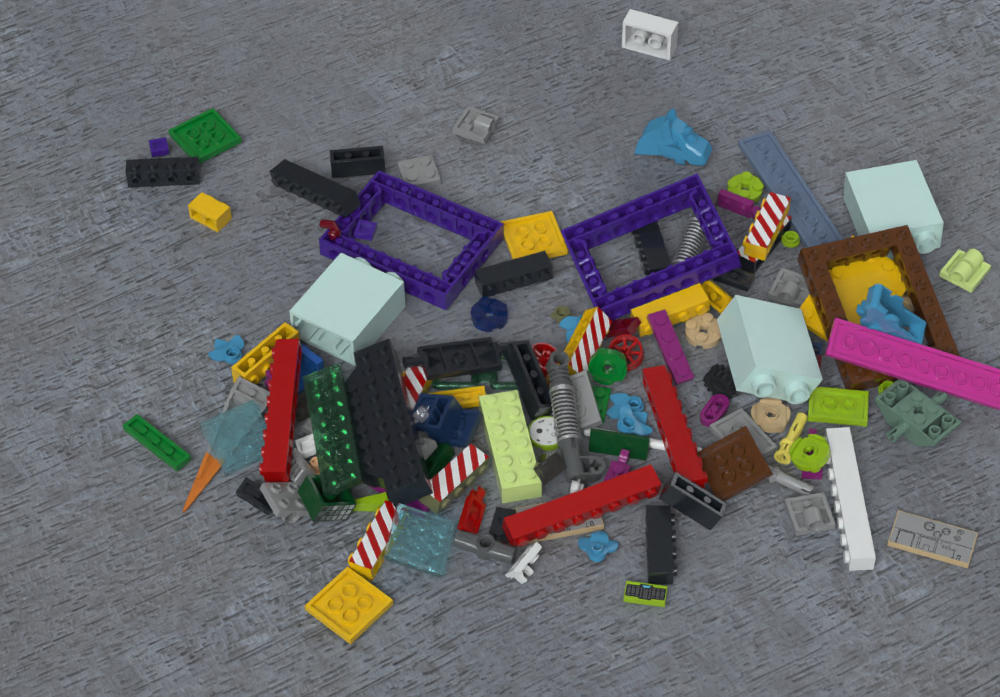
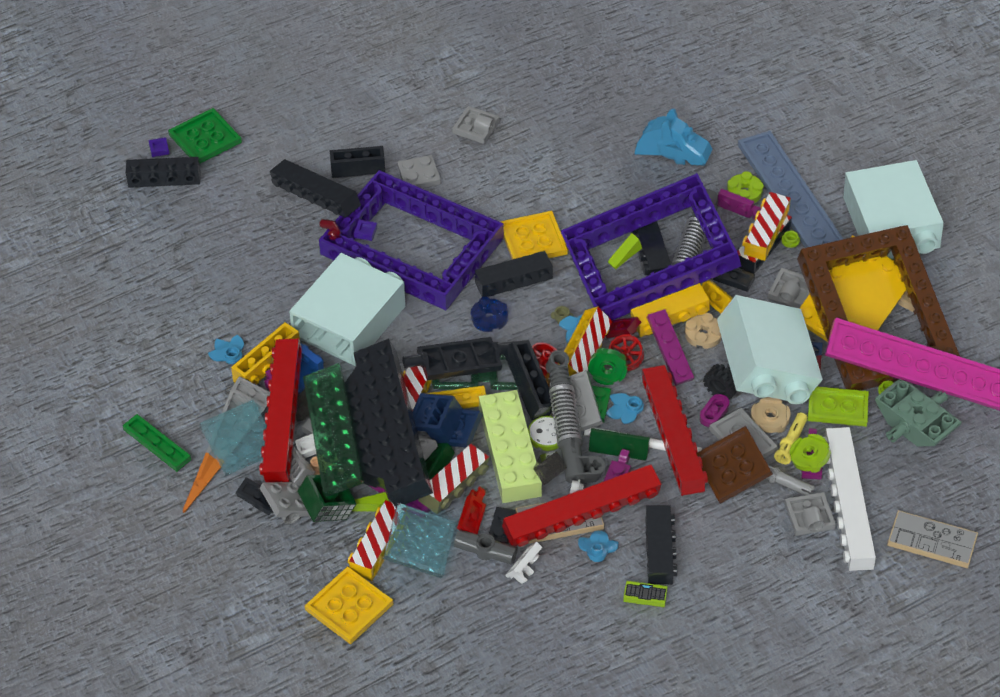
(209, 212): yellow brick -> none
(421, 414): clear plate -> none
(625, 251): none -> lime piece
(633, 422): dark azure plate -> none
(649, 34): white brick -> none
(693, 501): black brick -> none
(889, 315): dark azure animal -> none
(965, 269): yellowish green plate -> none

